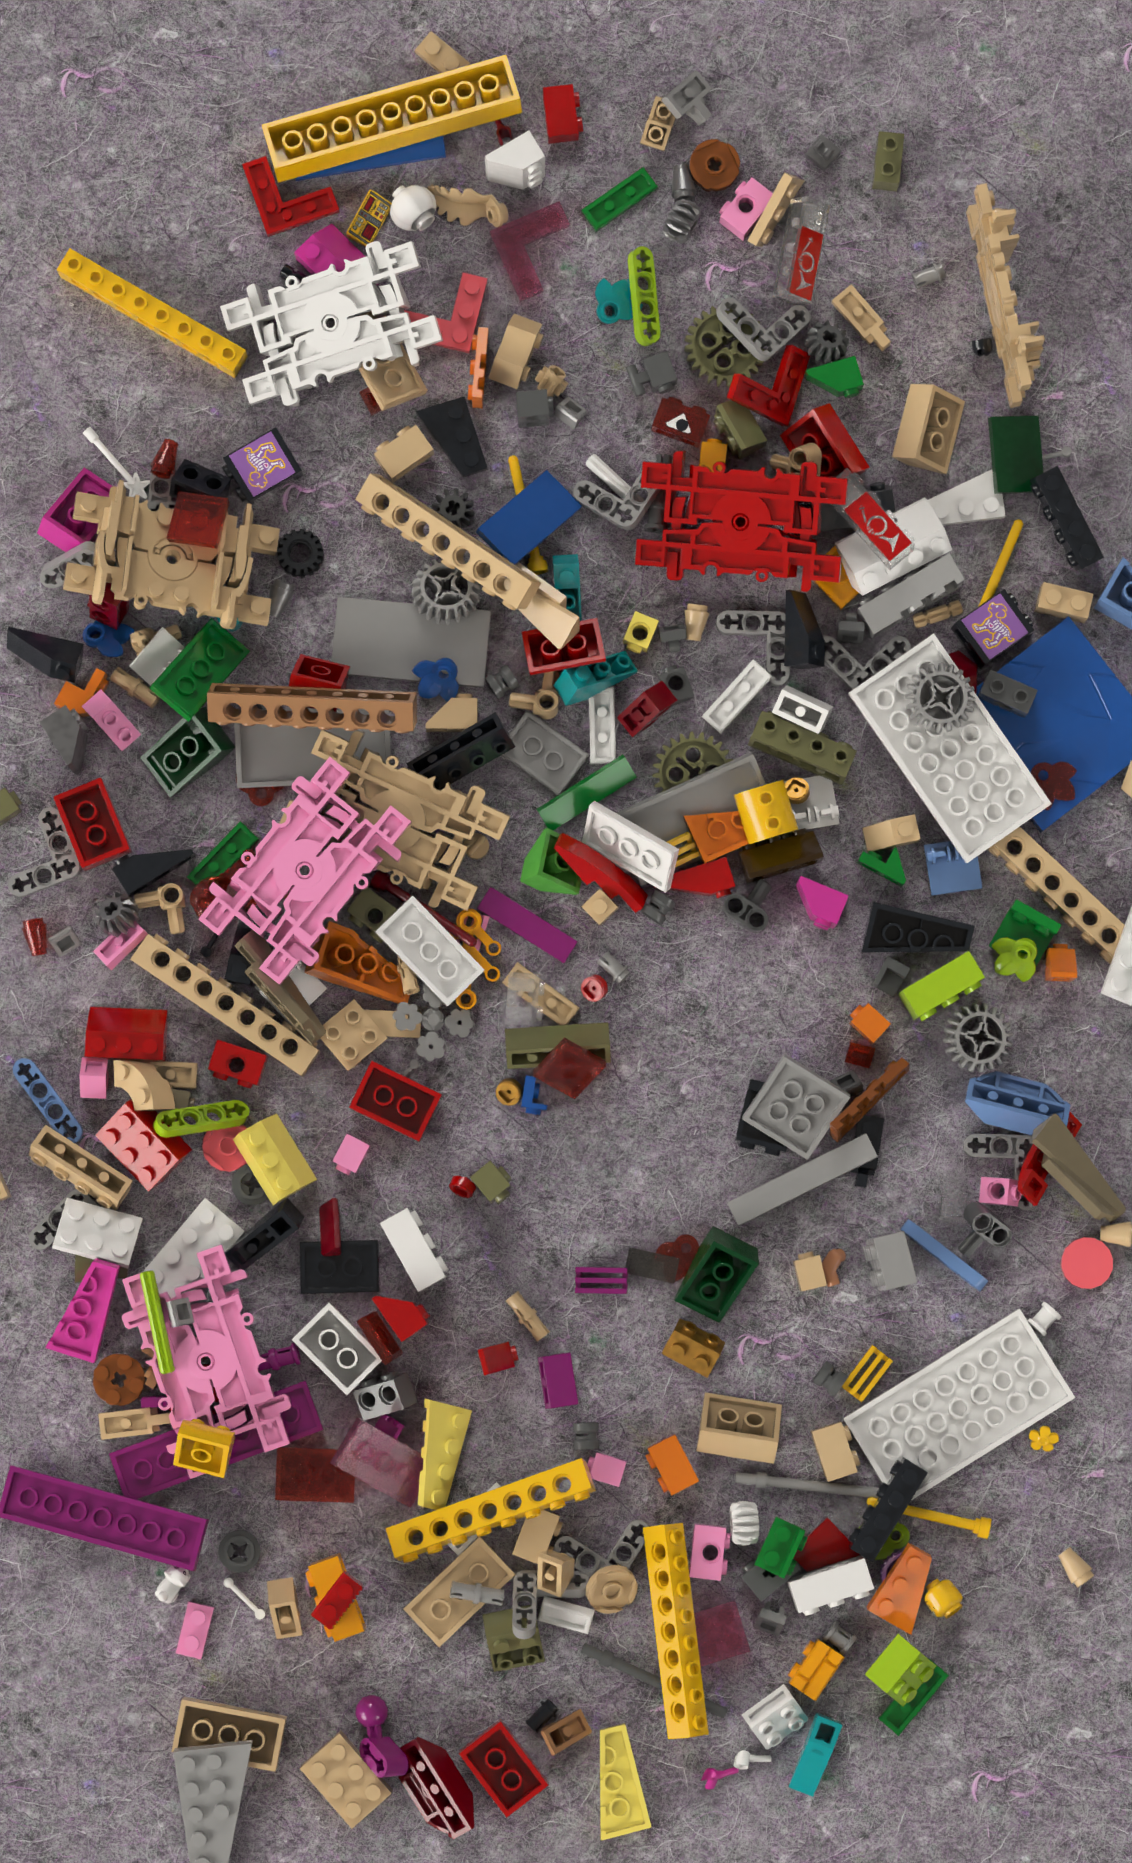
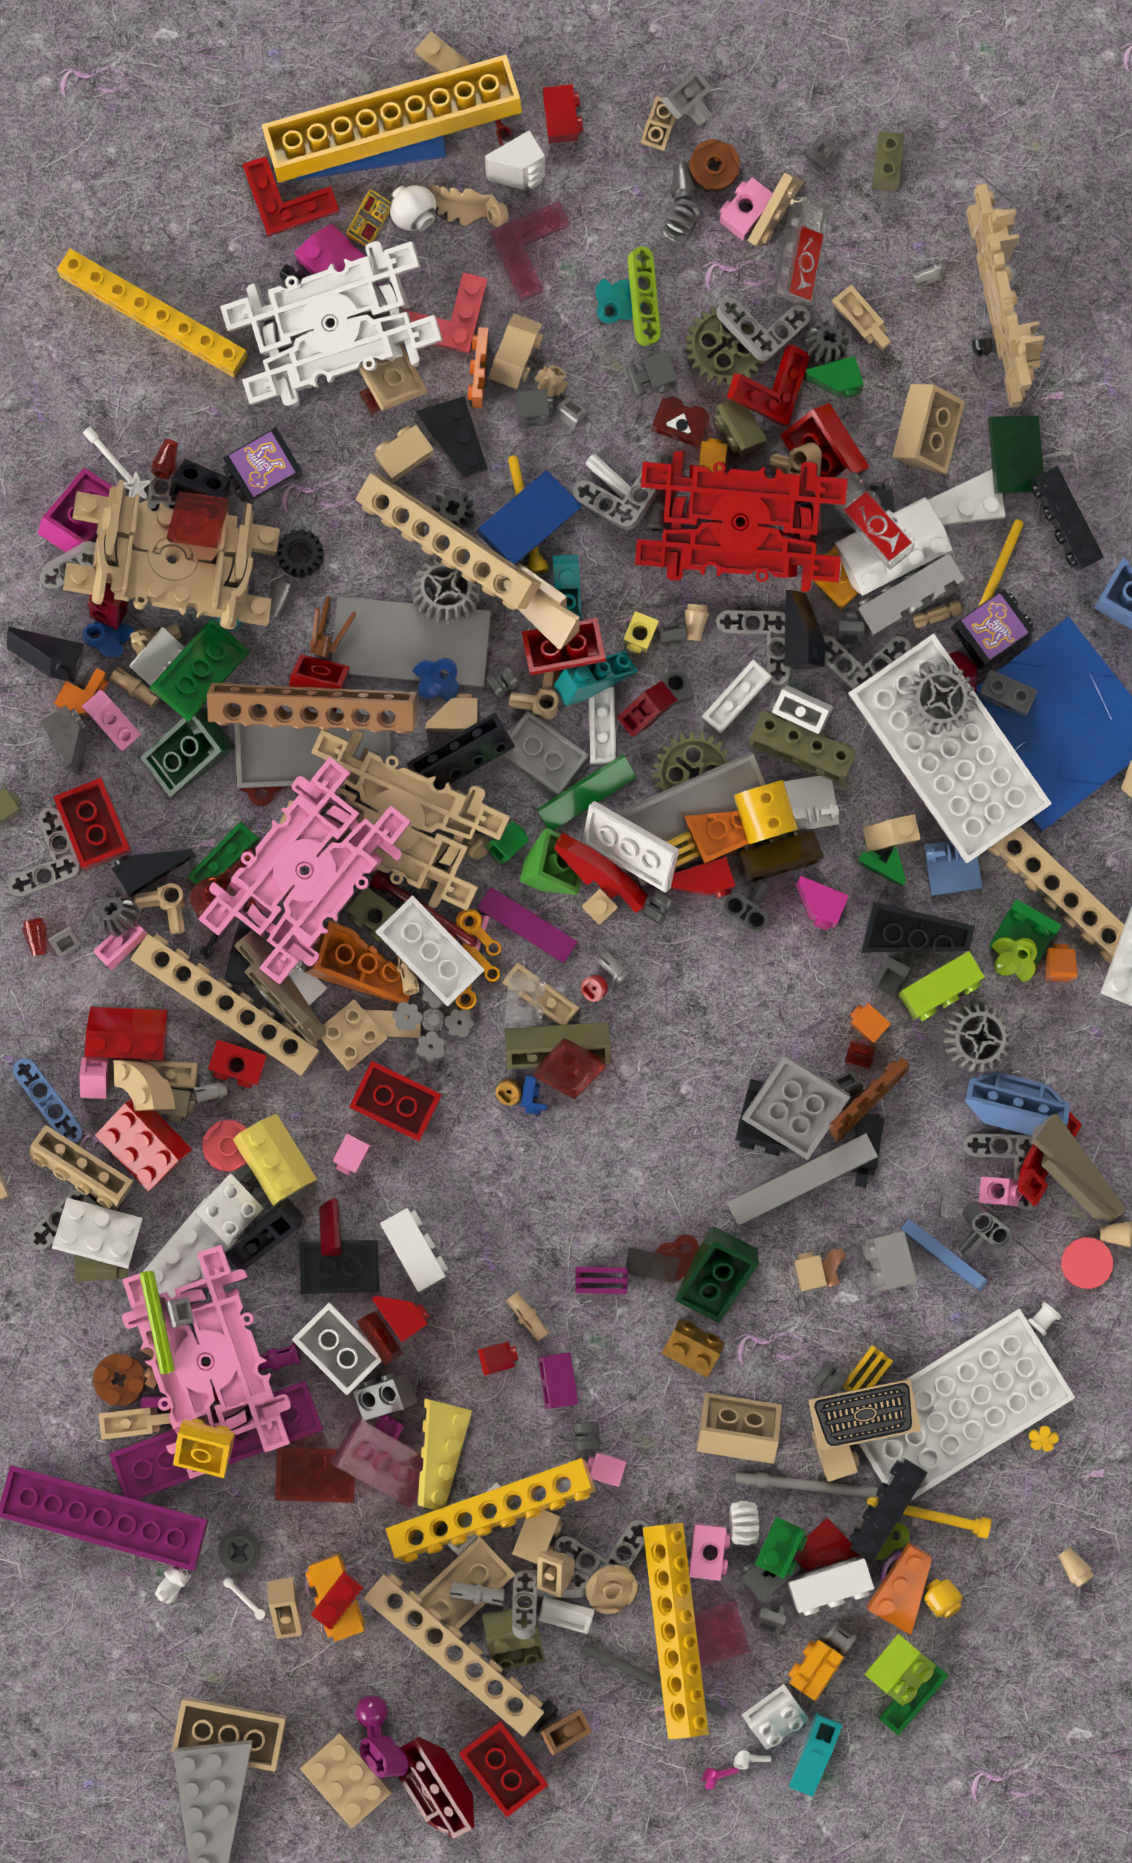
(86, 1316): dark pink wing -> none
(195, 1630): bright pink plate -> none
(203, 1122): lime beam -> none
(210, 1091): none -> light grey pin
(229, 1209): none -> white hinge
(321, 643): none -> dark orange plant
(462, 1186): red tile -> none
(492, 1182): olive brick -> none
(512, 840): none -> green brick
(520, 1720): none -> tan brick
(619, 199): green tile -> none
(621, 1794): light yellow wing -> none
(672, 1465): orange brick -> none
(797, 790): pearl gold tile -> none
(864, 1415): none -> tile
(1057, 784): clear red plate -> none
(1063, 602): tan brick -> none

